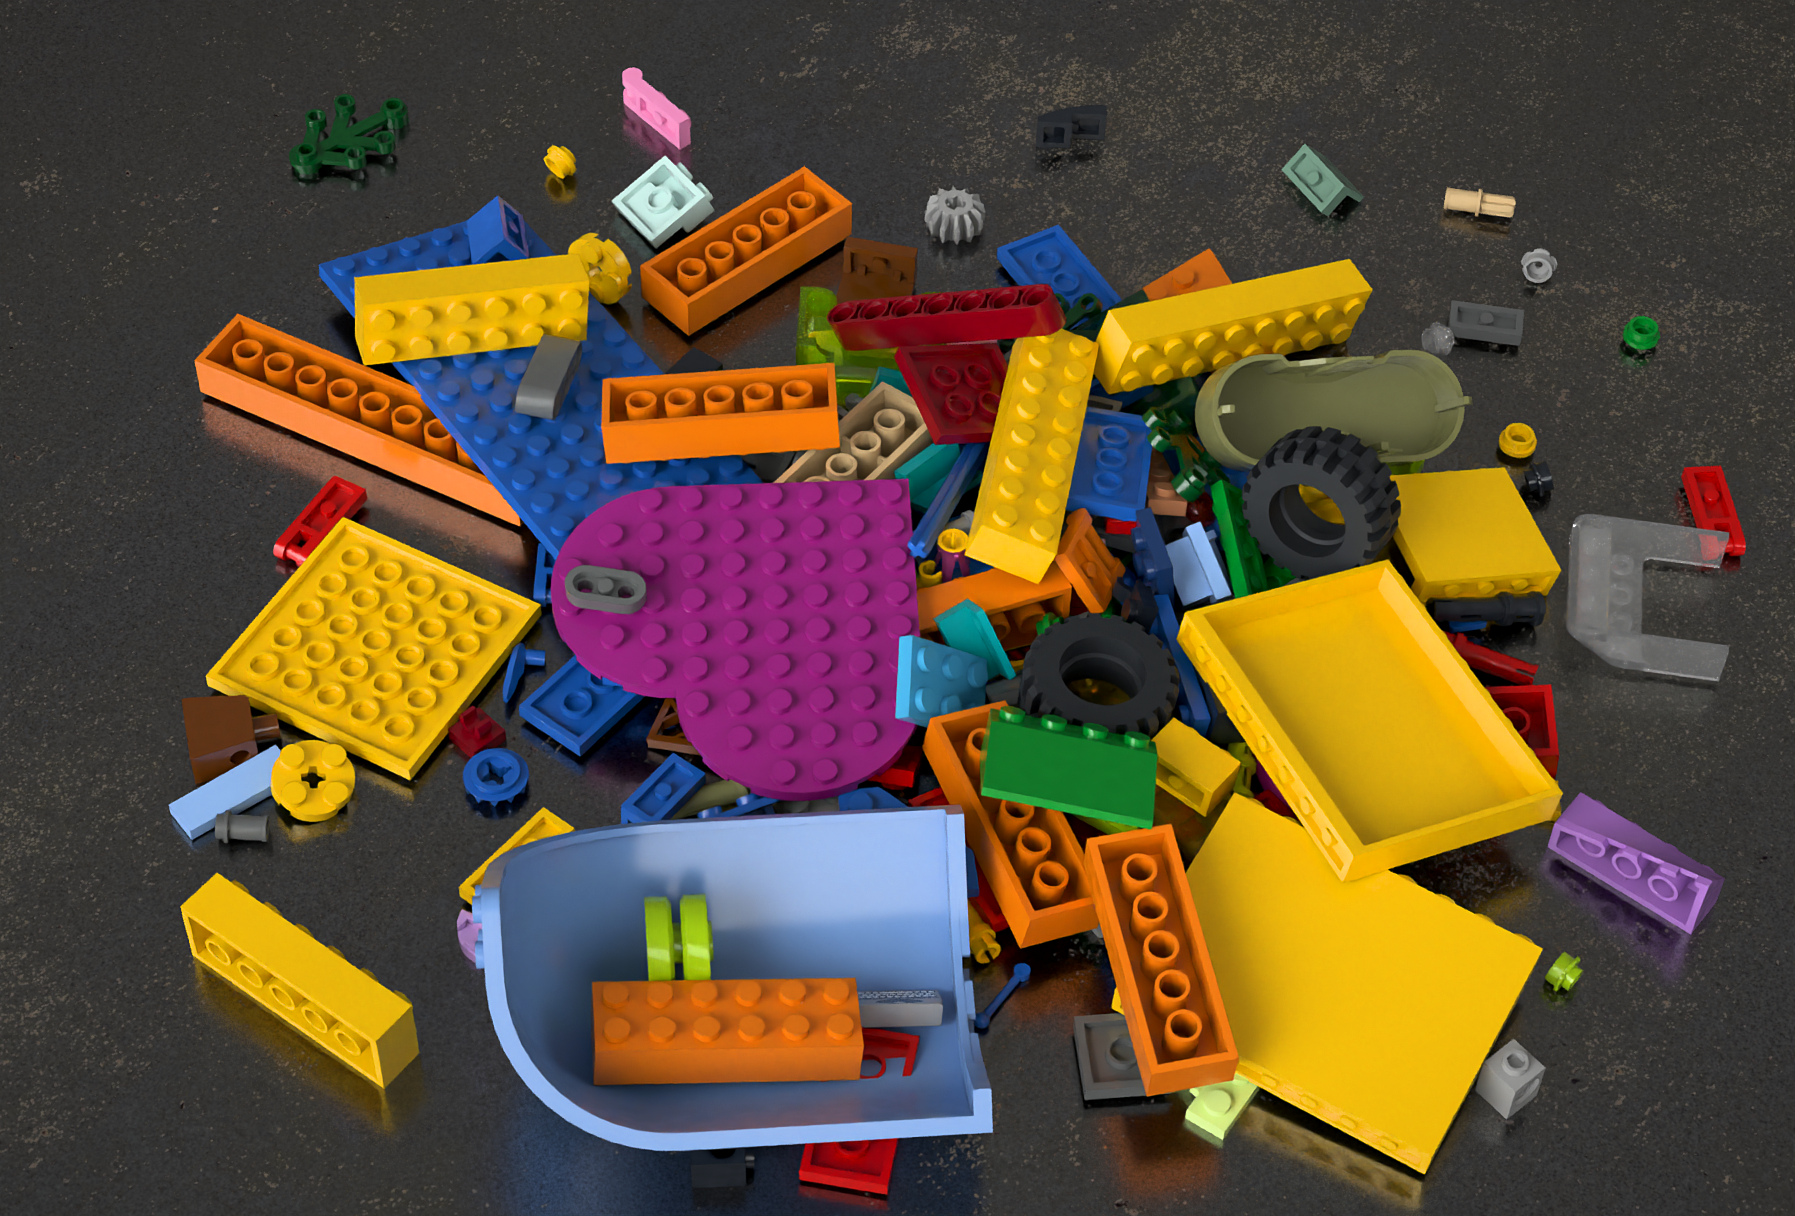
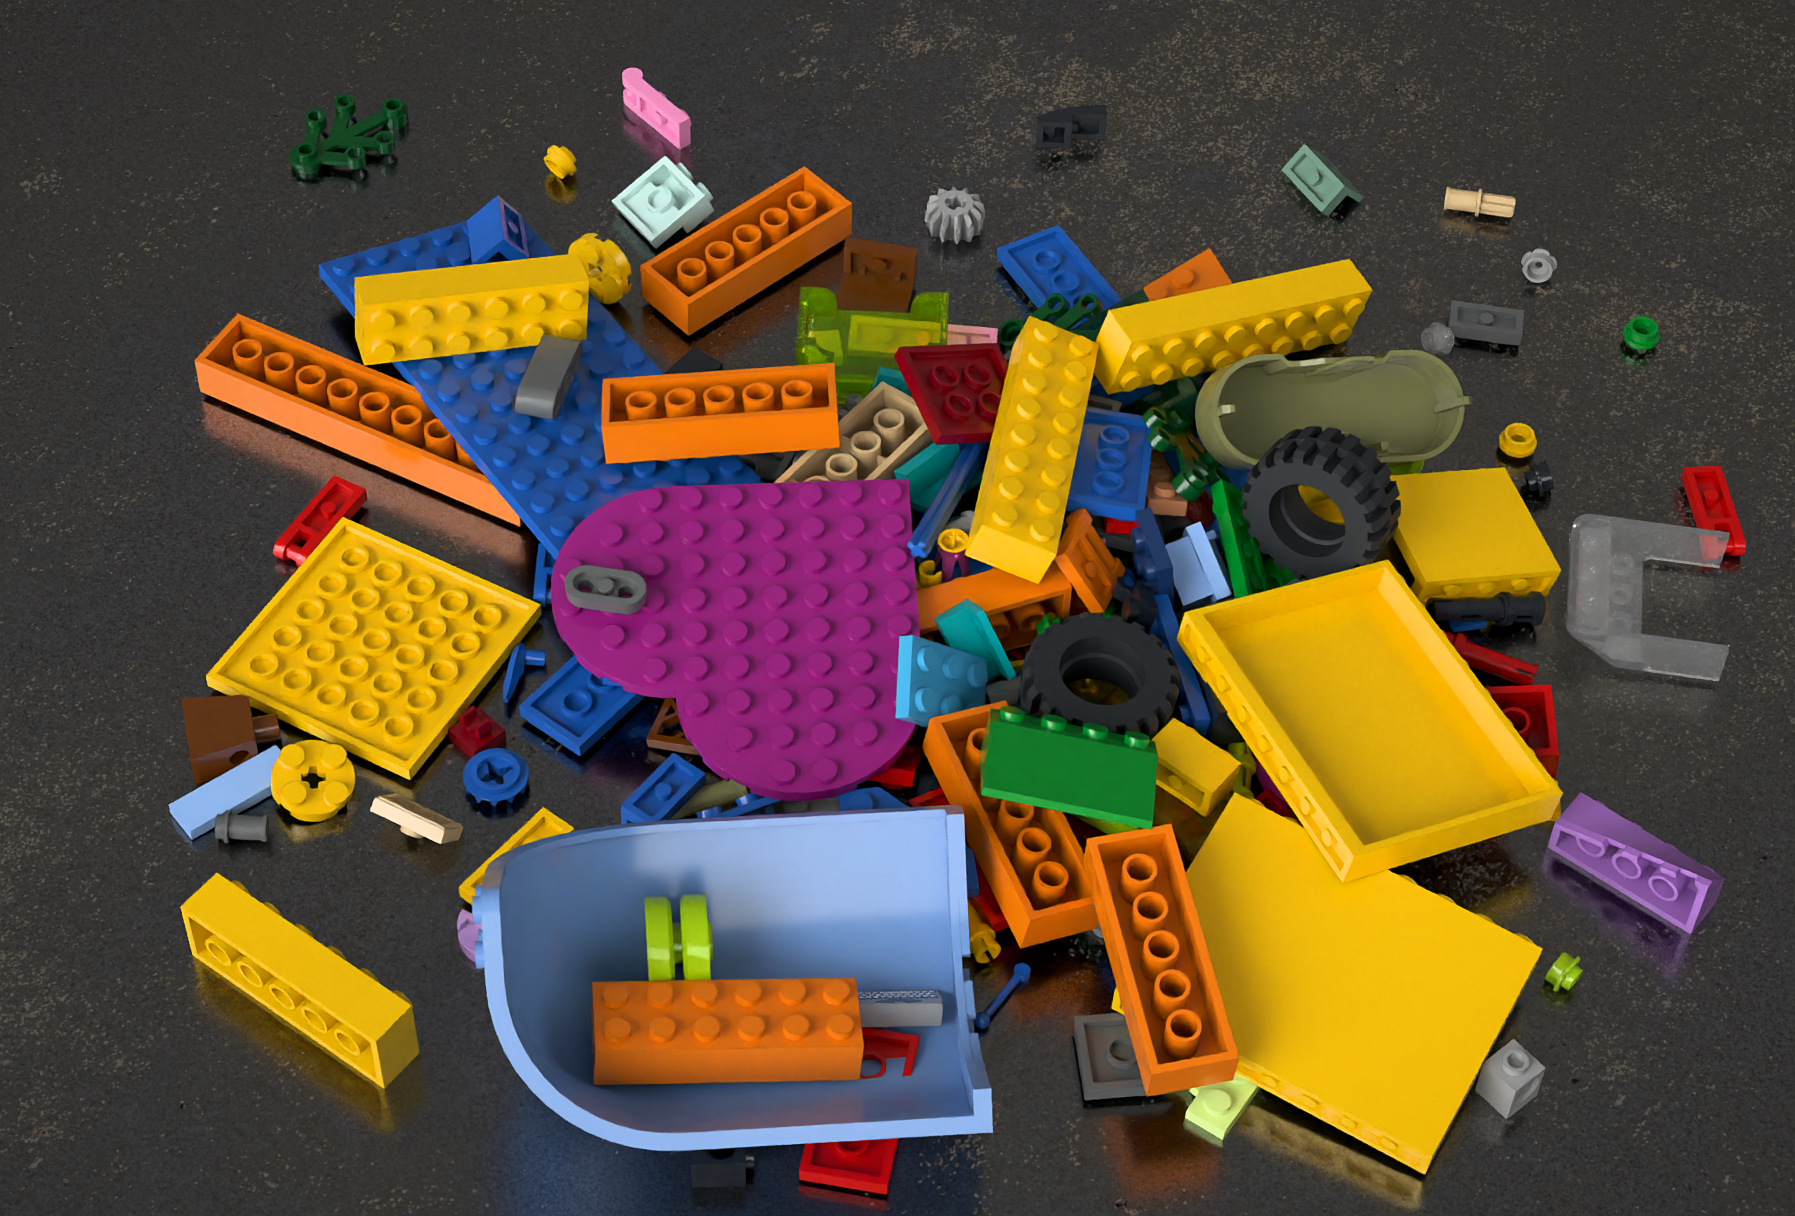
(417, 819): none -> tan plate
(947, 317): dark red beam -> none

